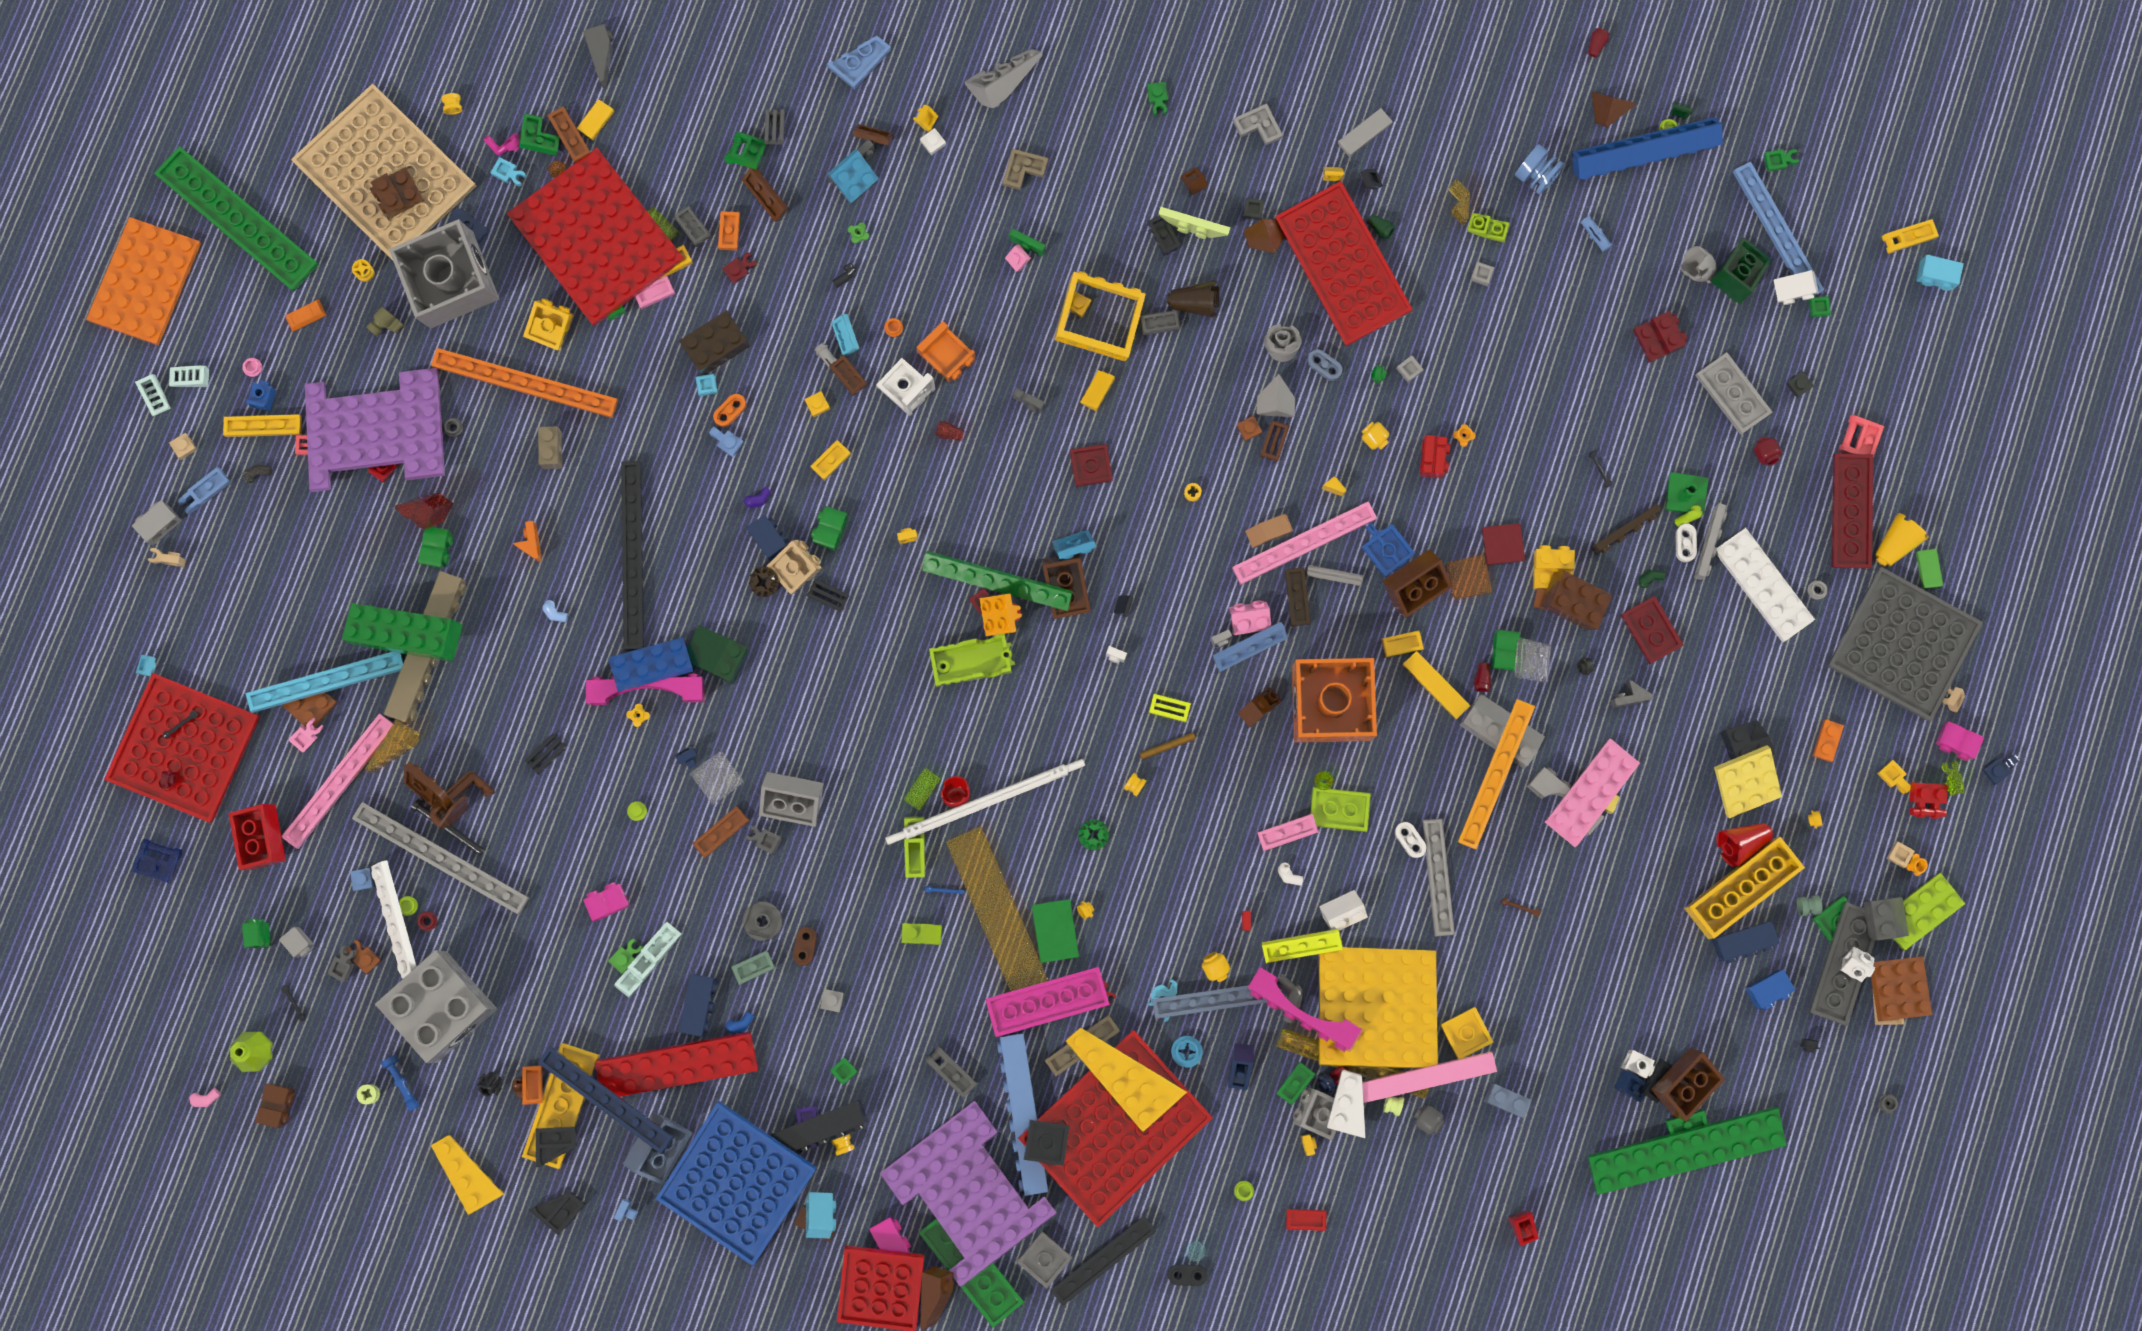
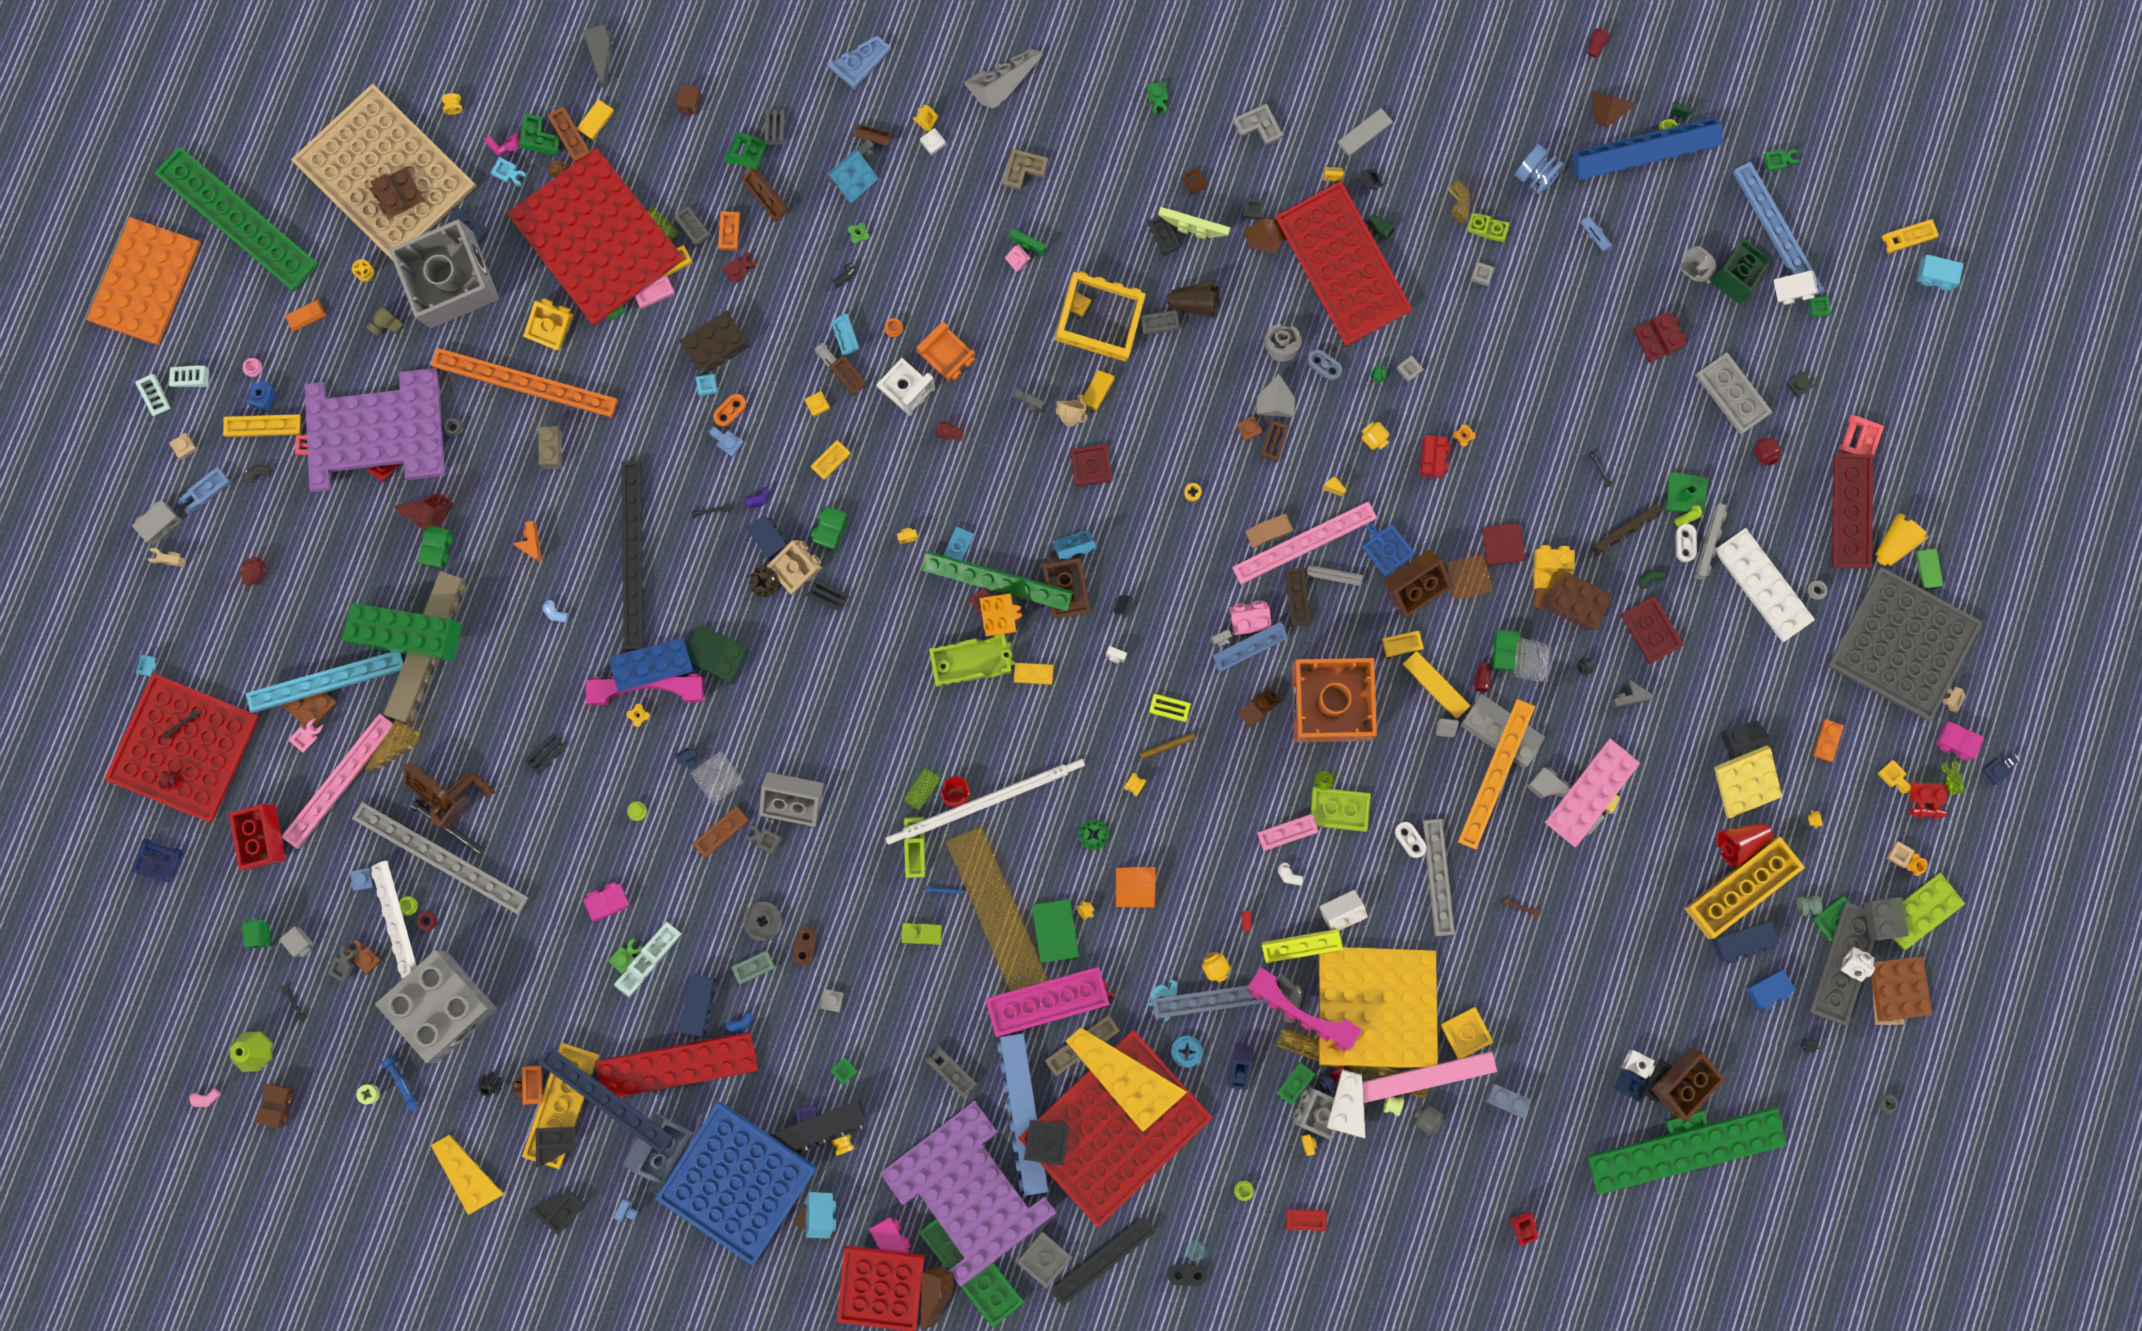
(252, 571): none -> clear red head
(688, 100): none -> reddish brown brick
(695, 513): none -> black hinge
(959, 544): none -> dark azure plate
(1033, 673): none -> yellow plate
(1071, 411): none -> tan helmet
(1135, 887): none -> orange slope
(1446, 727): none -> light grey slope

